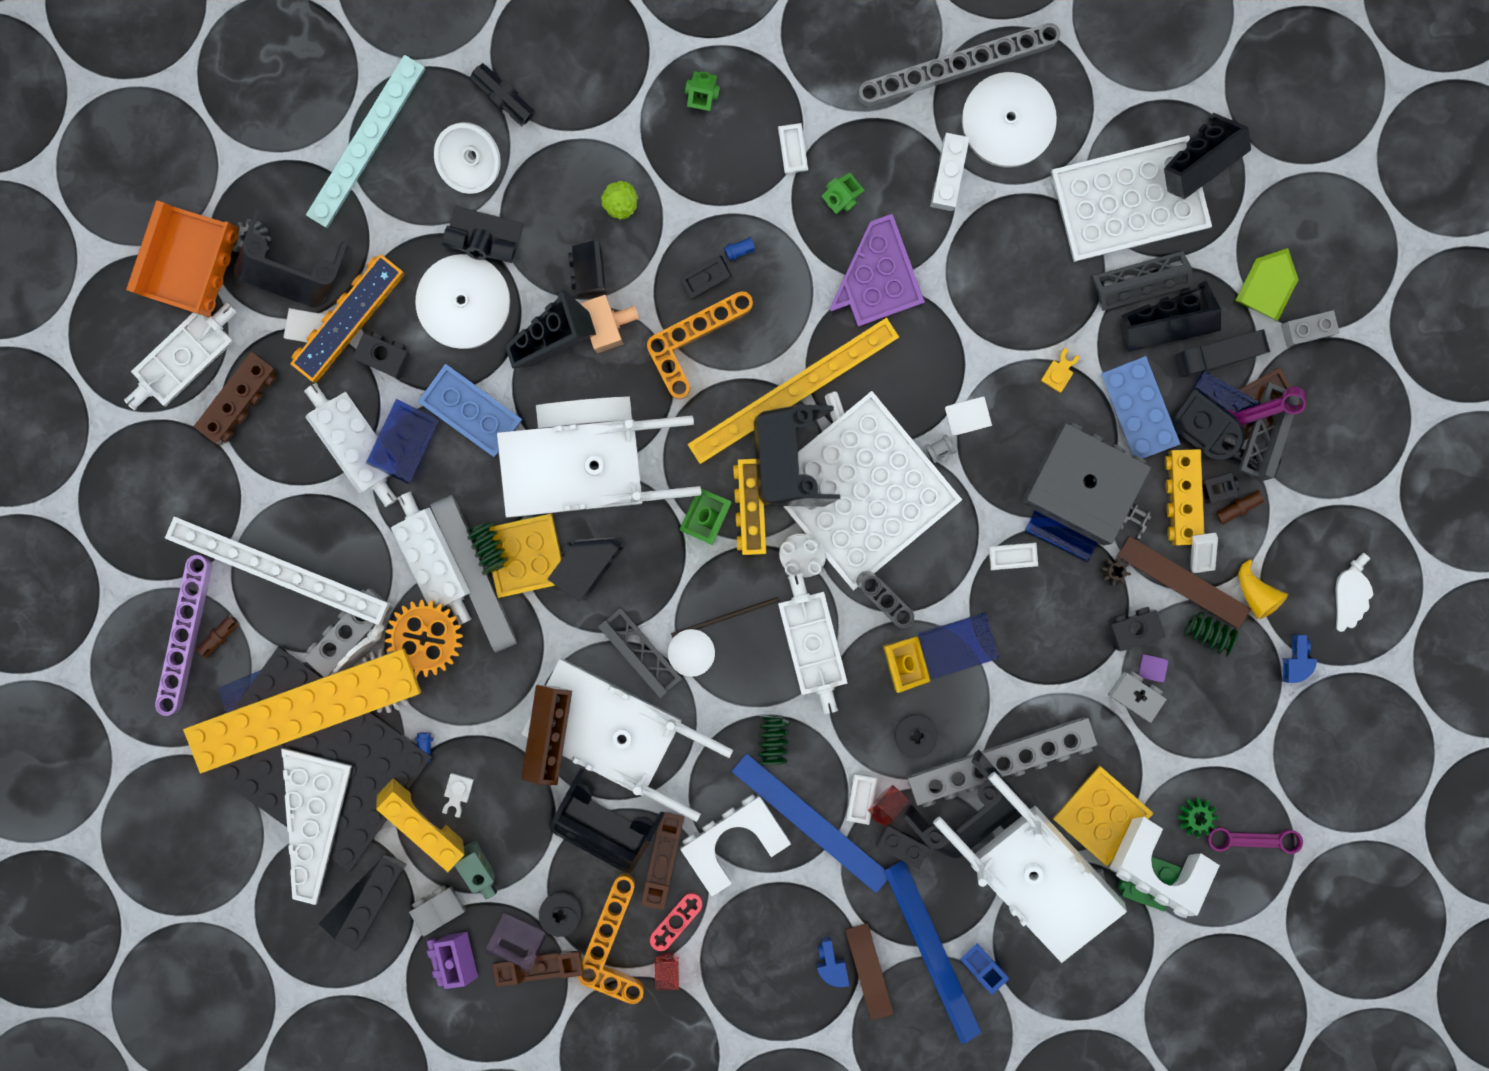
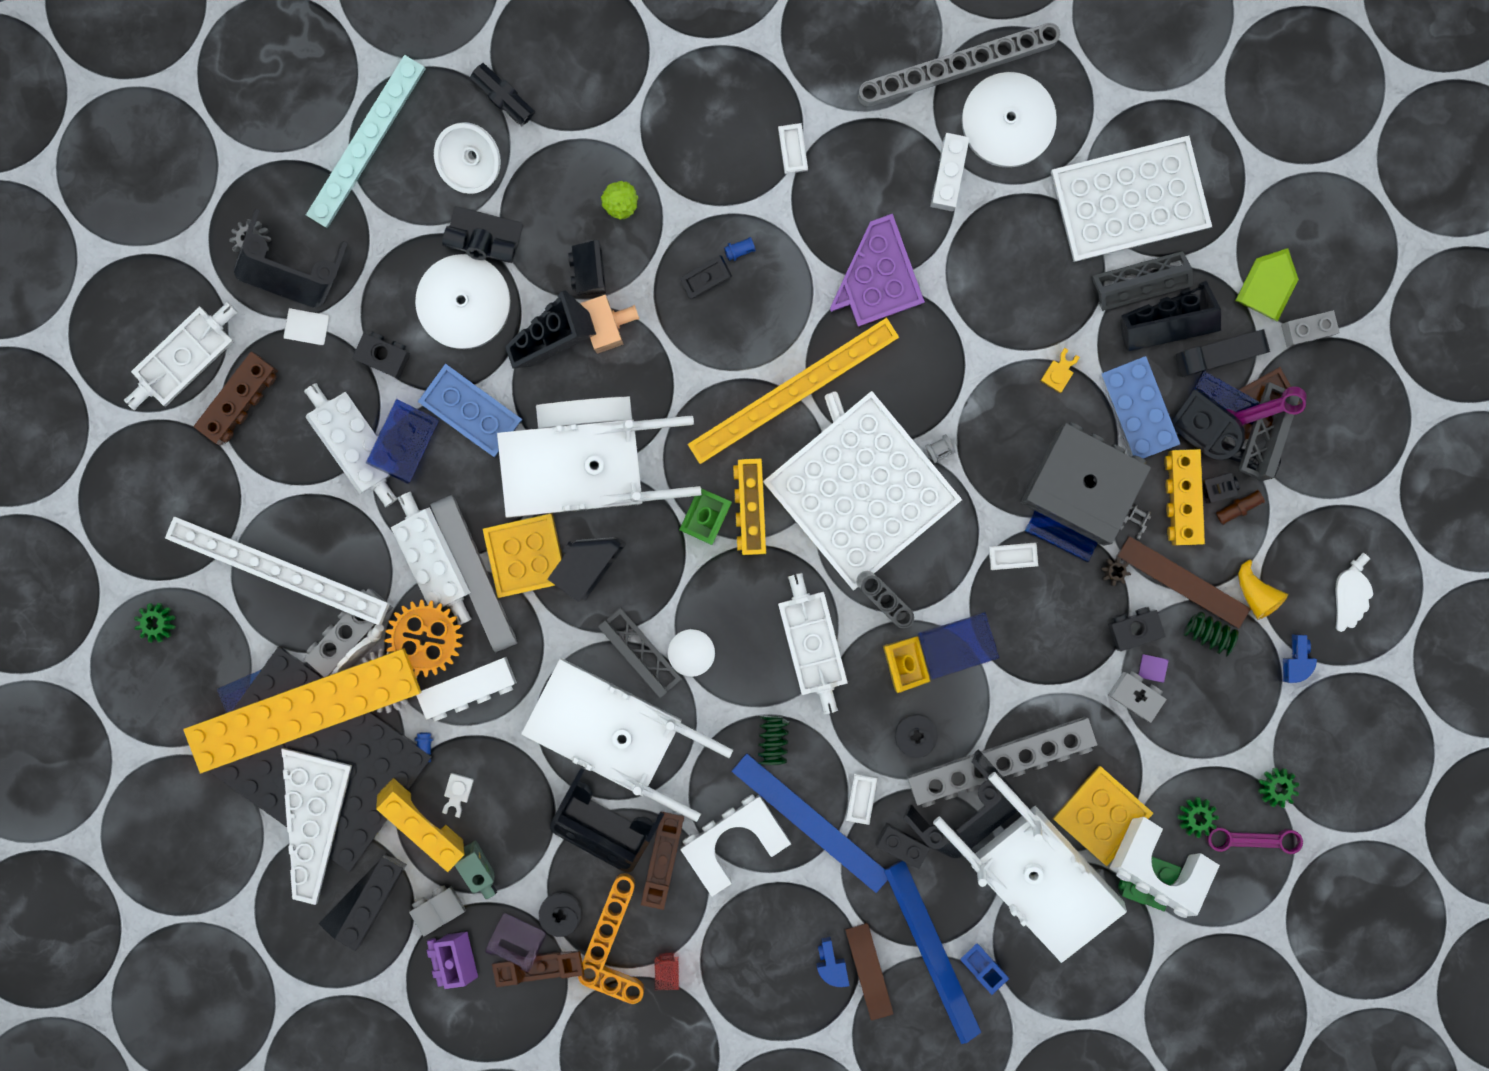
(163, 622): none -> green gear
(175, 644): lavender beam -> none
(183, 259): orange panel -> none
(218, 636): reddish brown pin -> none
(347, 319): dark blue brick -> none
(466, 688): none -> white brick
(487, 547): dark green piece -> none
(546, 735): reddish brown brick -> none
(670, 939): coral beam -> none
(691, 335): light orange beam -> none
(702, 90): bright green brick -> none
(727, 616): dark brown piece -> none
(778, 457): black windscreen -> none
(802, 555): white dish -> none
(842, 193): bright green brick -> none
(888, 805): clear red brick -> none
(968, 416): white sticker -> none
(1203, 553): white tile -> none
(1207, 155): black wedge -> none
(1287, 789): none -> green gear

